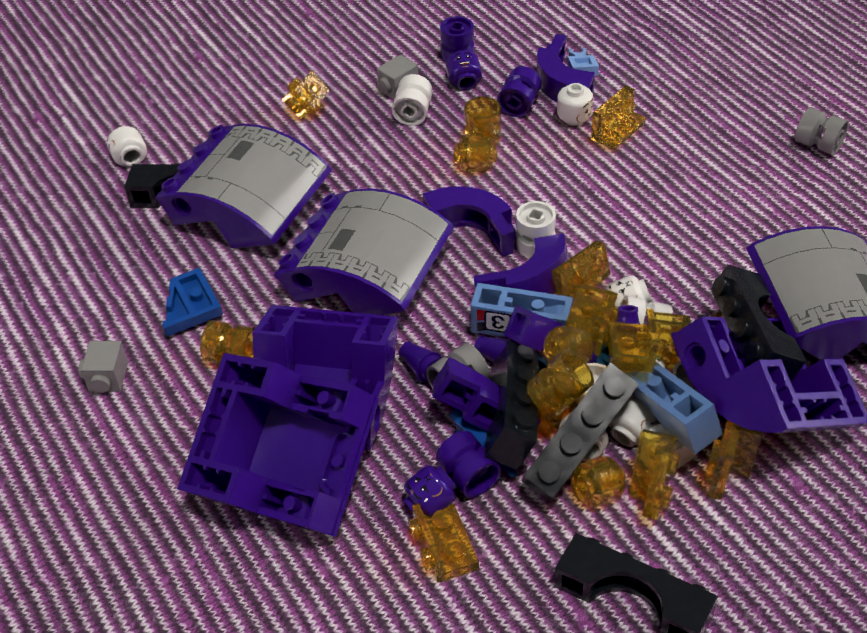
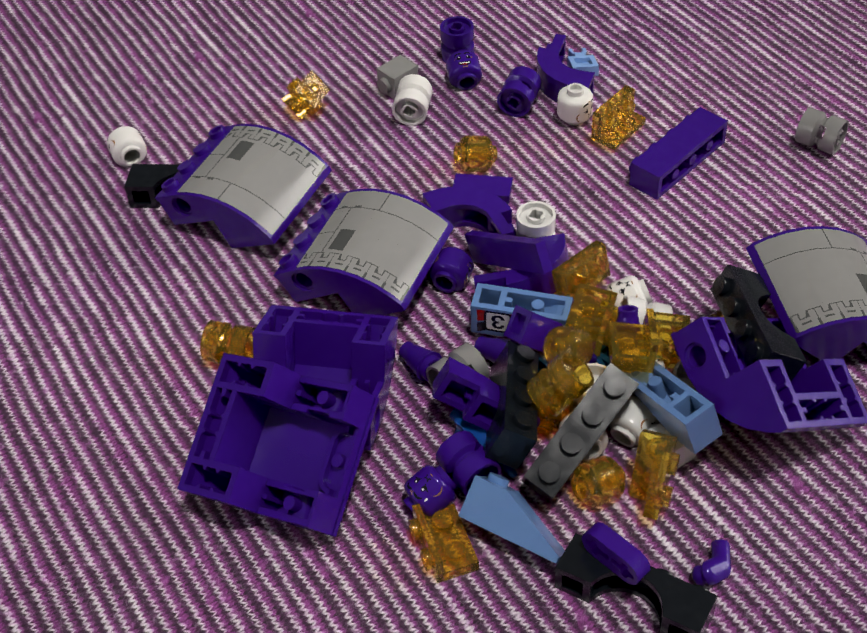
(104, 366): light grey brick -> none
(189, 302): blue wing -> none
(451, 269): none -> dark purple head
(483, 118): clear yellow wheel -> none
(496, 185): none -> dark purple tile
(508, 515): none -> medium blue slope
(509, 251): none -> dark purple tile
(616, 553): none -> dark purple beam
(677, 153): none -> dark purple brick
(717, 567): none -> dark purple arm
(732, 455): clear yellow bracket -> none

